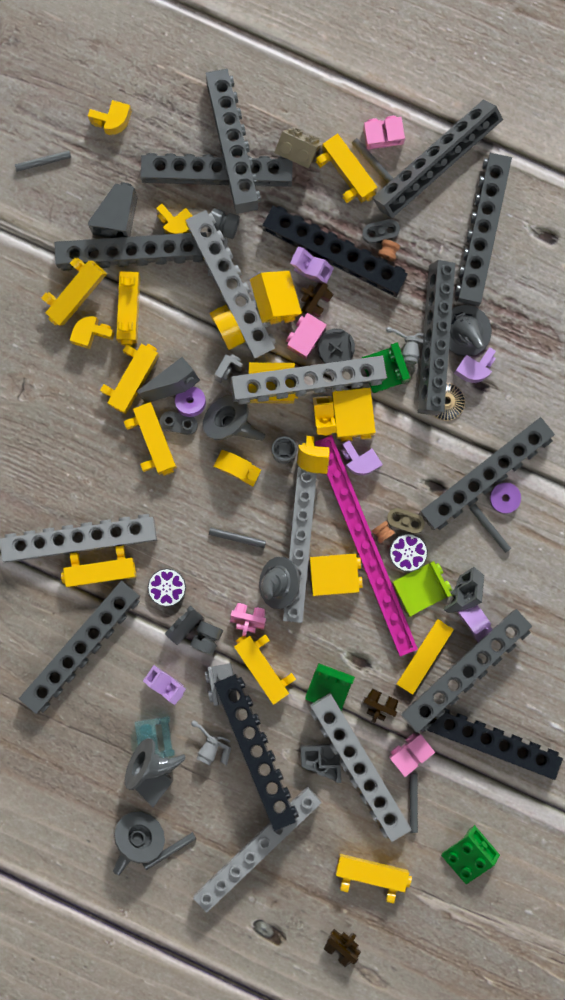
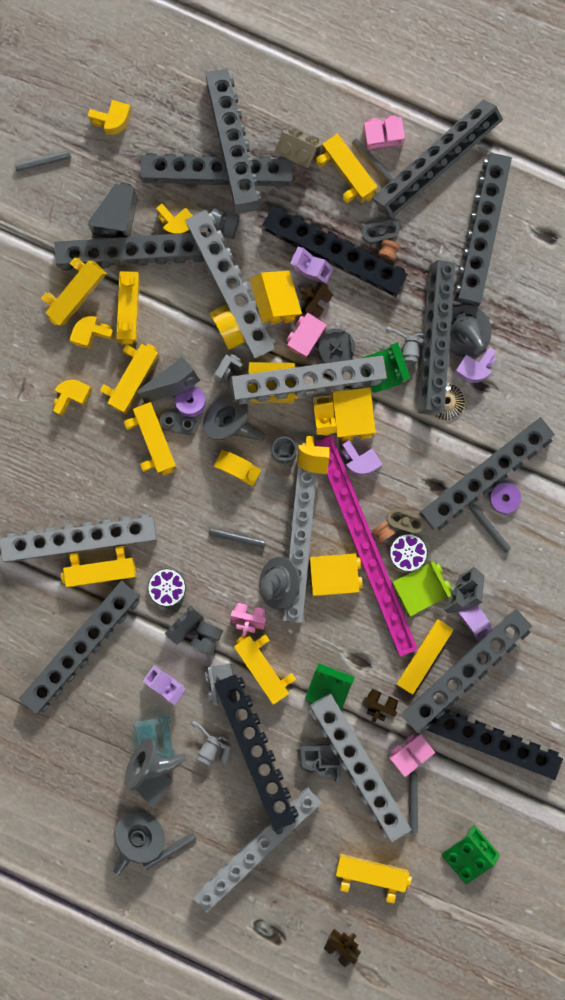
(68, 391): none -> yellow brick

